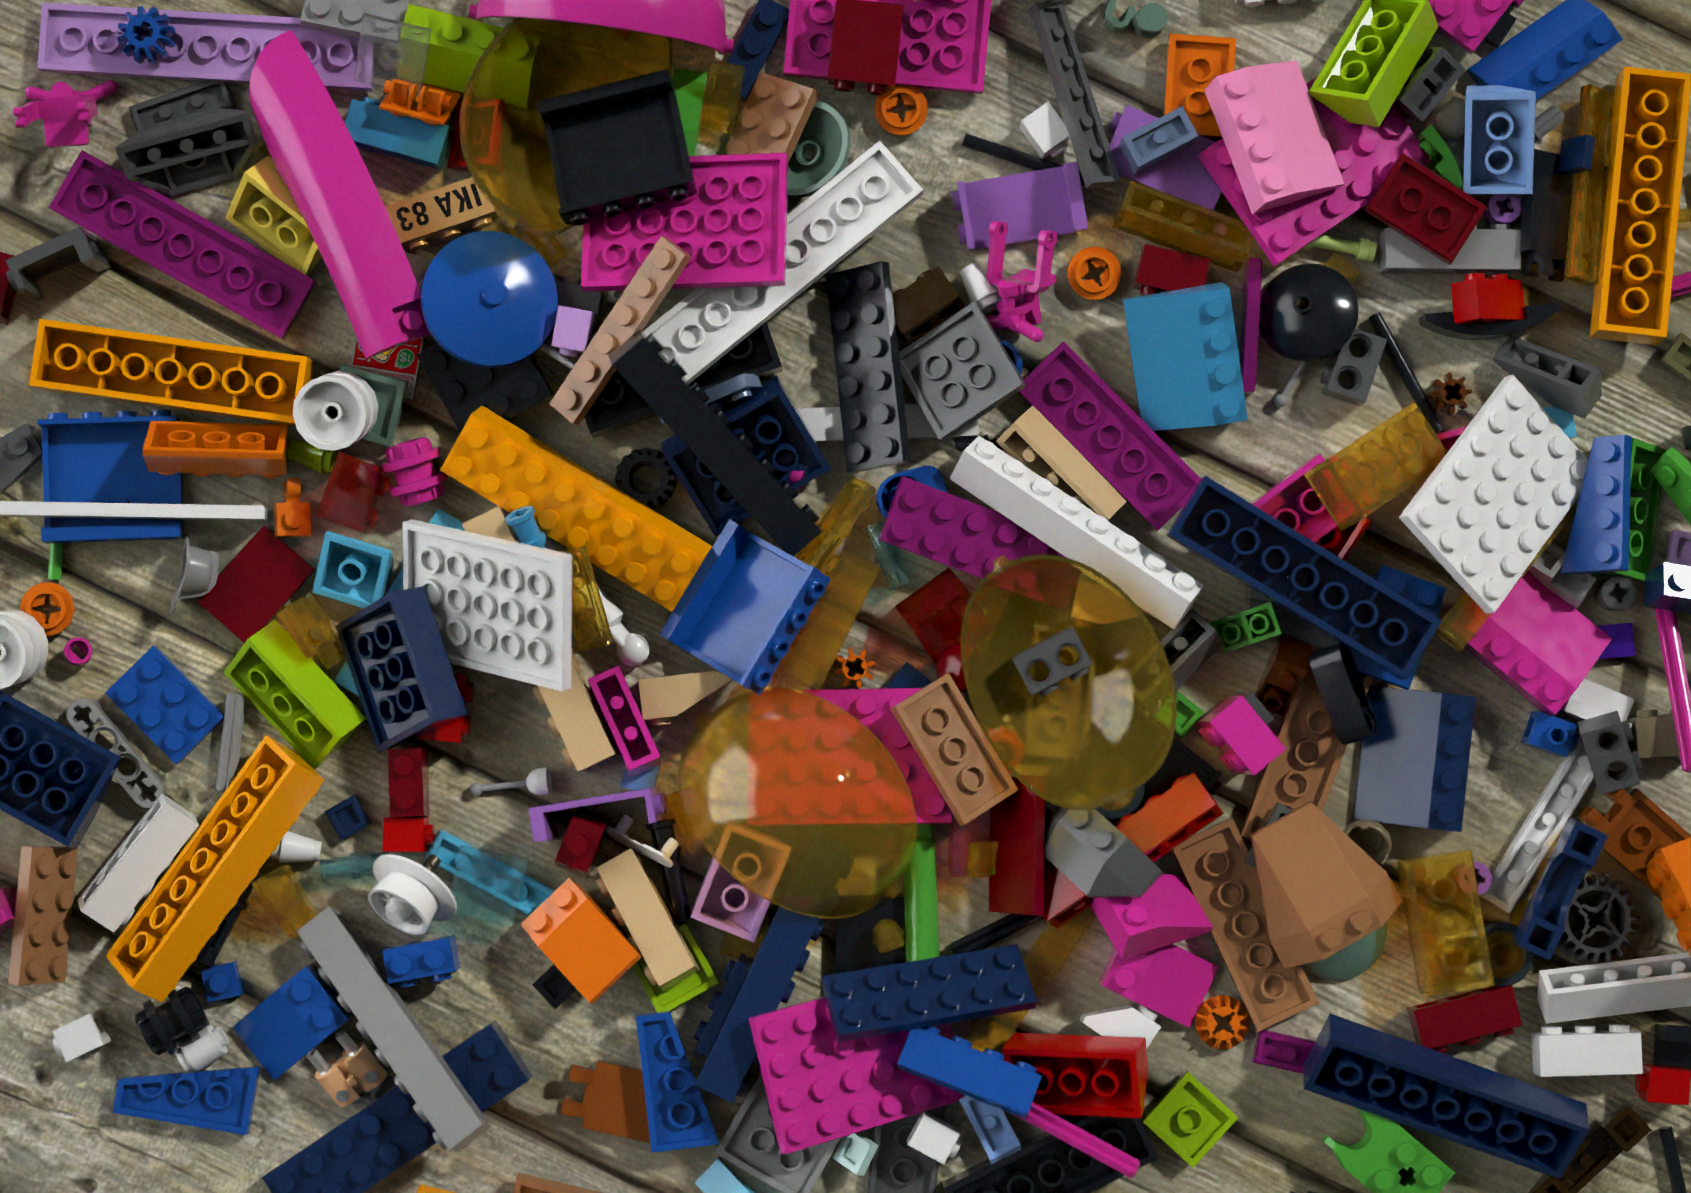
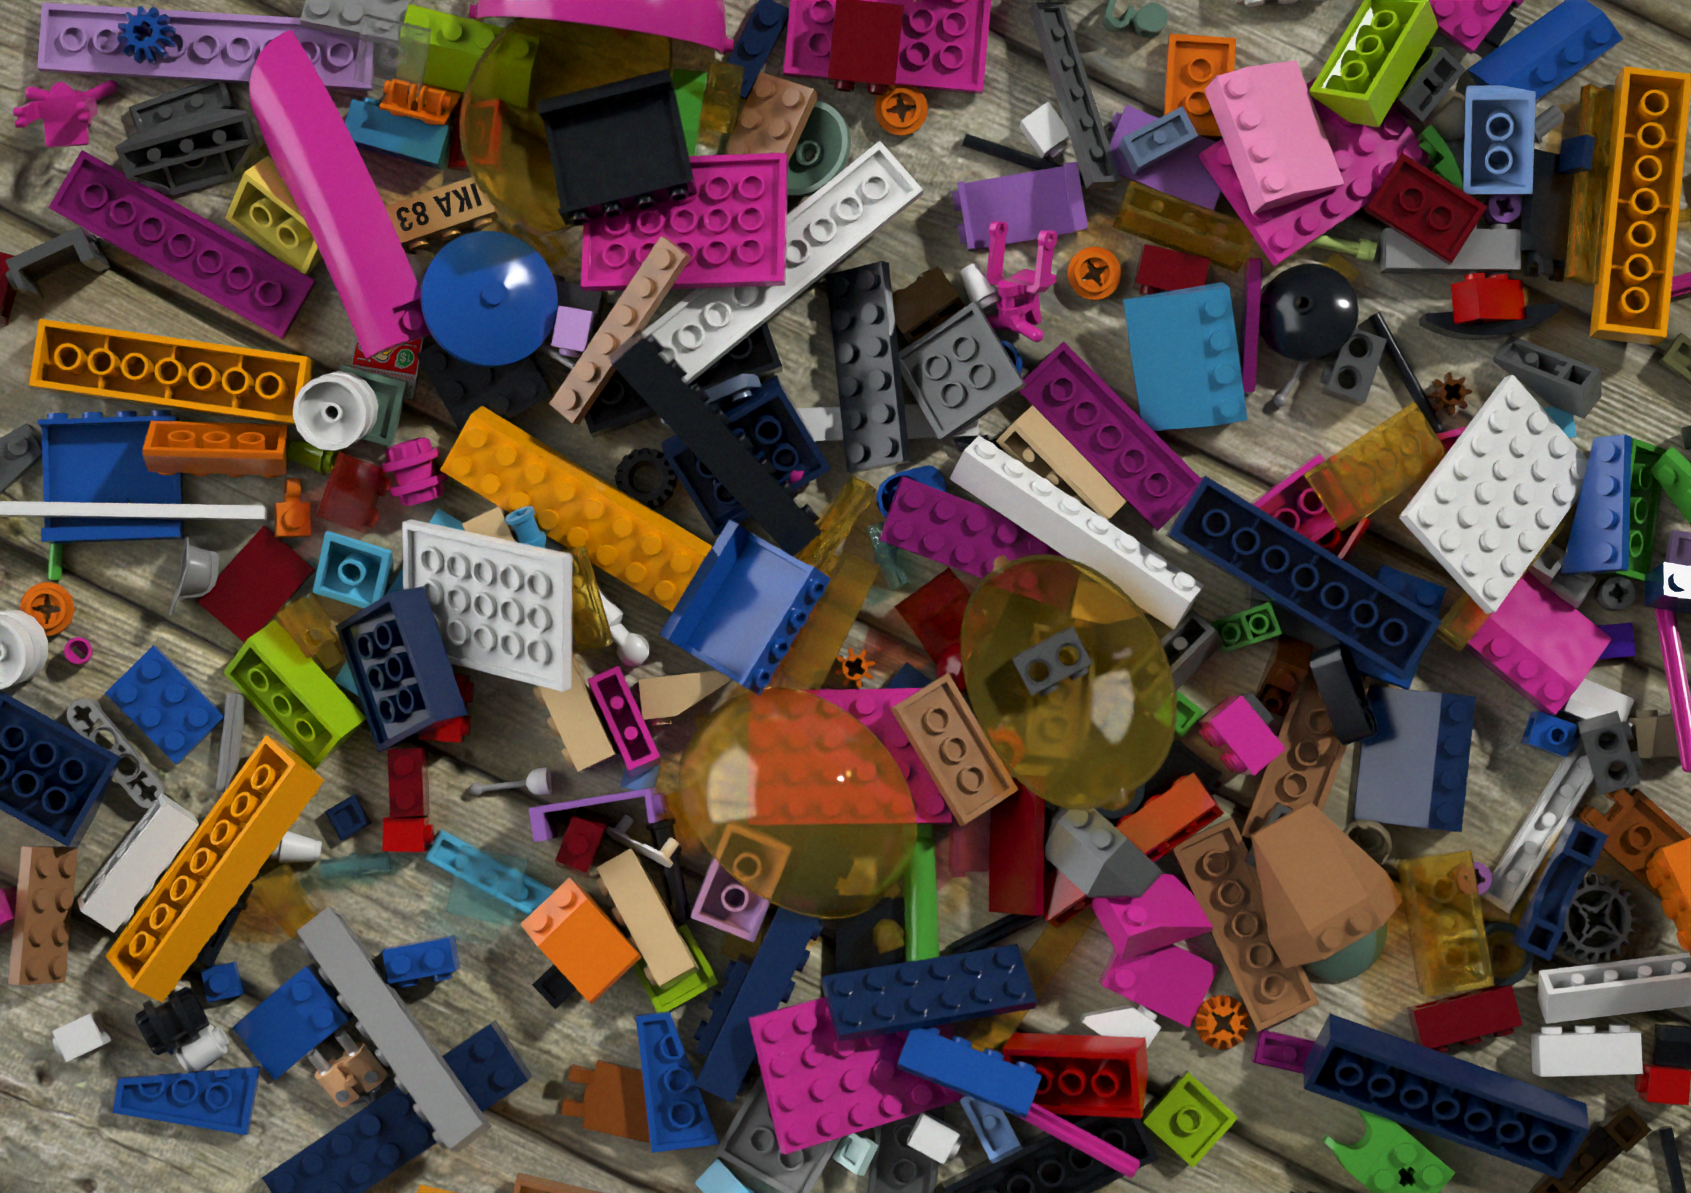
(410, 893): white piece -> none
(981, 858): clear yellow tile -> none

